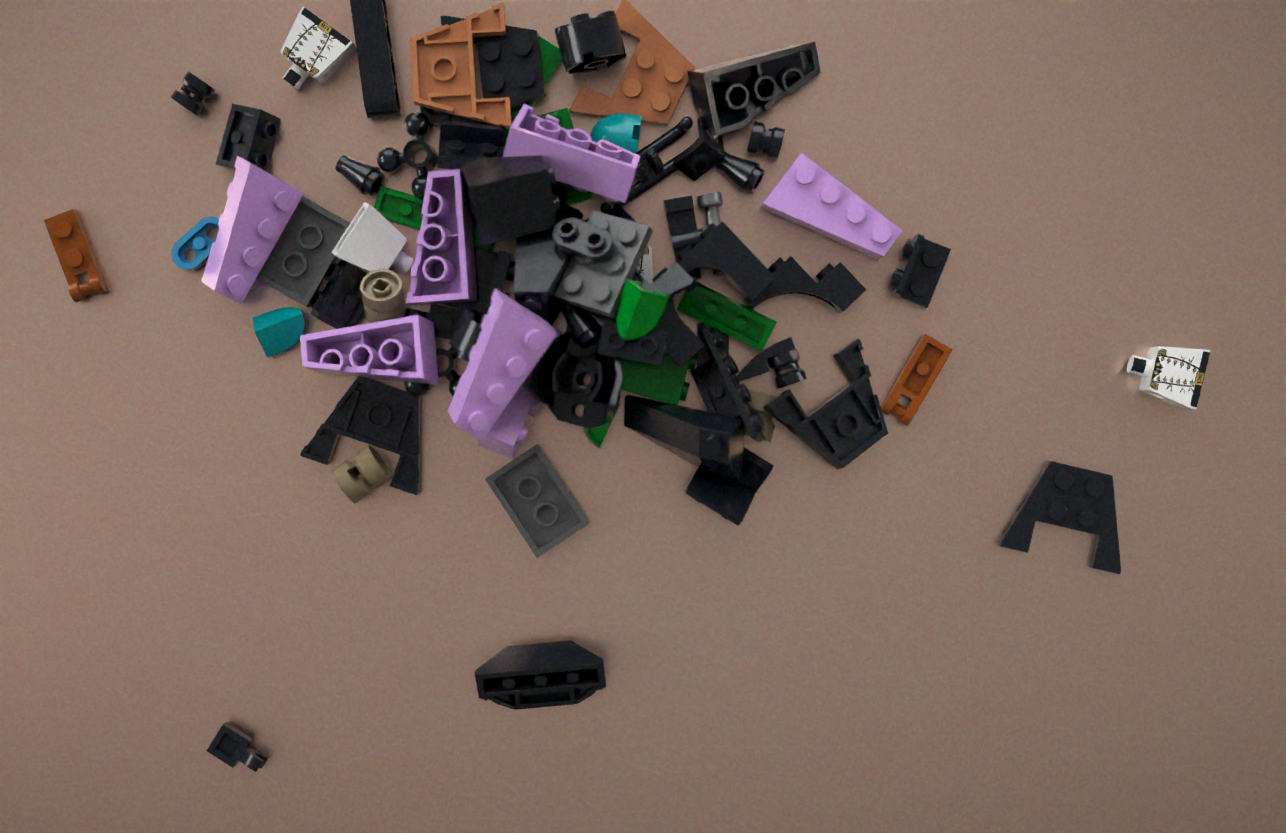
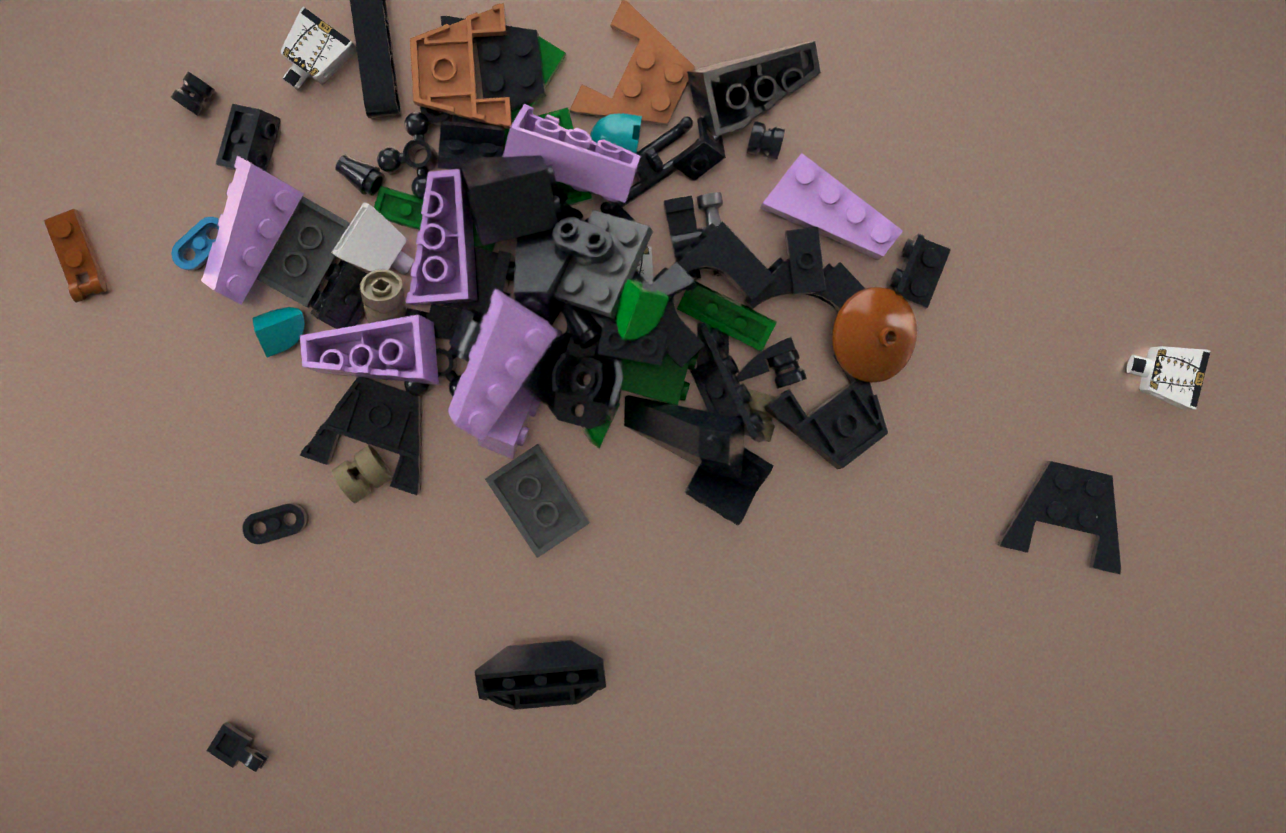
(275, 523): none -> black plate
(590, 42): black brick -> none
(742, 172): black cone -> none
(805, 261): none -> black plate
(862, 333): none -> dark orange dish
(916, 378): dark orange plate -> none

